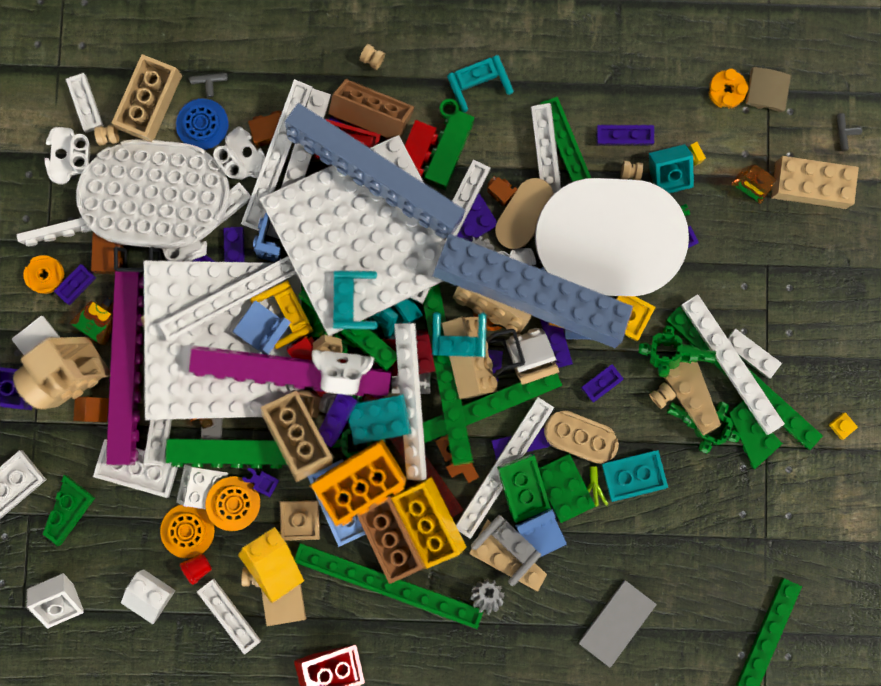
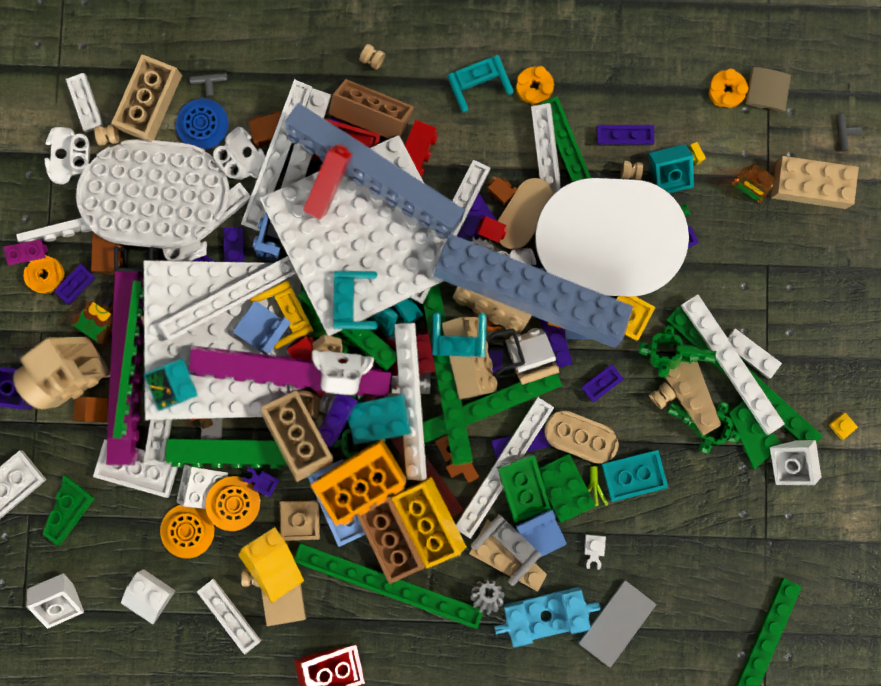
(25, 252): none -> magenta hinge
(34, 335): white bracket -> none
(128, 368): none -> green plate
(170, 384): none -> slope
(195, 568): red piece -> none
(328, 181): none -> brick
(450, 145): green hinge -> none
(491, 229): none -> red brick
(537, 75): none -> light orange plate
(567, 611): none -> medium azure brick
(594, 547): none -> white plate
(796, 463): none -> white slope

